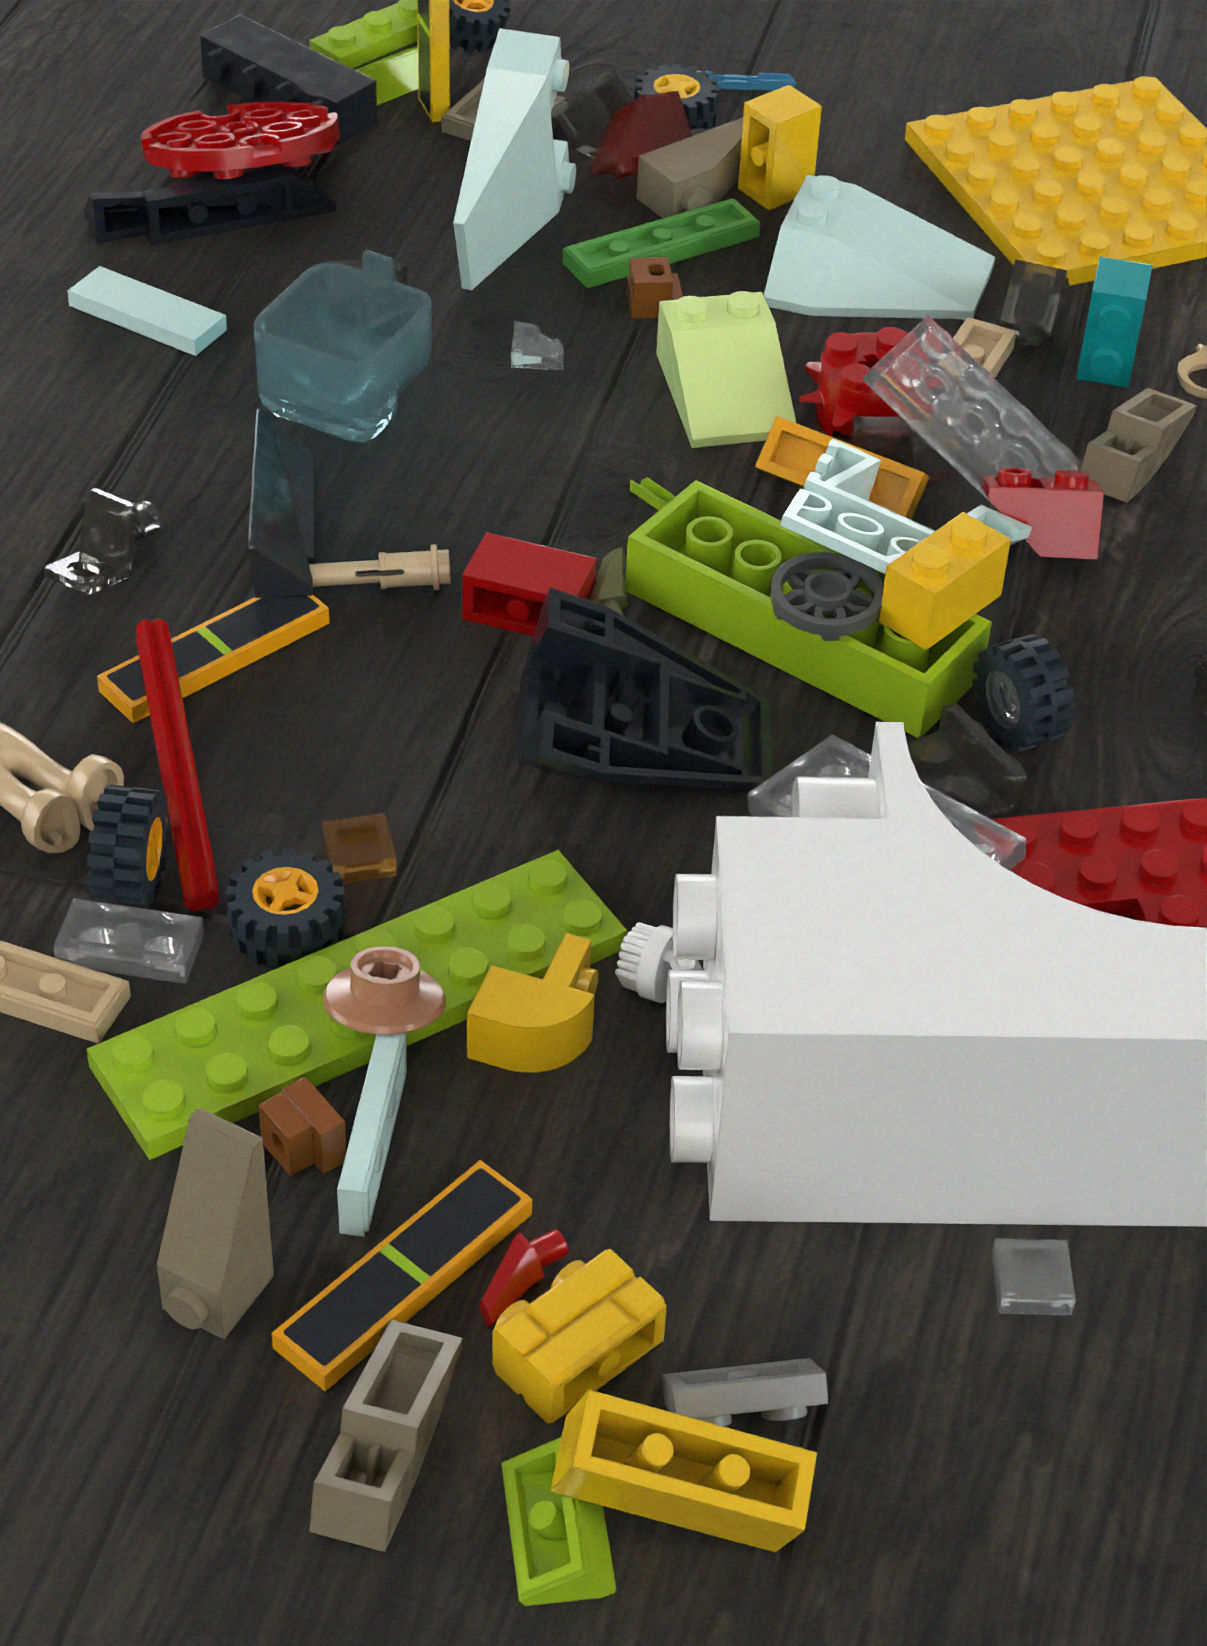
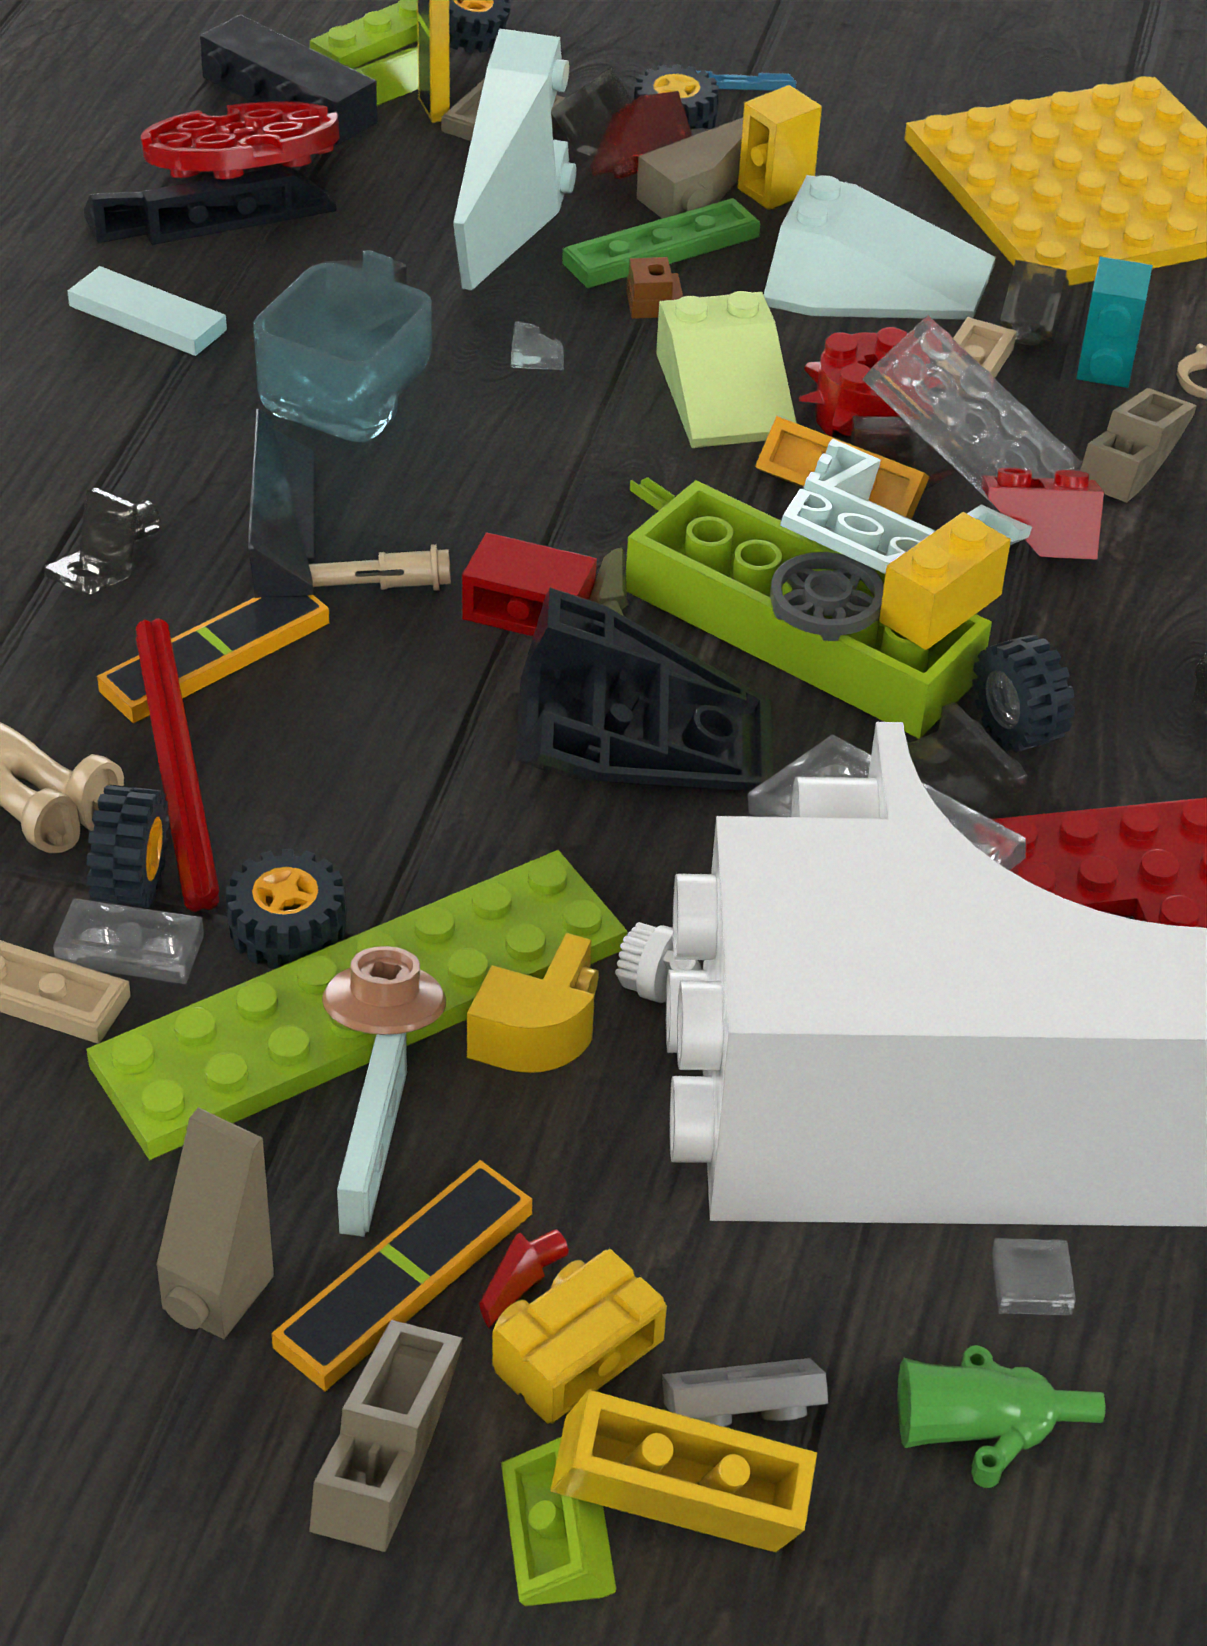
(302, 1129): dark orange piece -> none
(360, 847): clear orange tile -> none
(986, 1403): none -> bright green piece

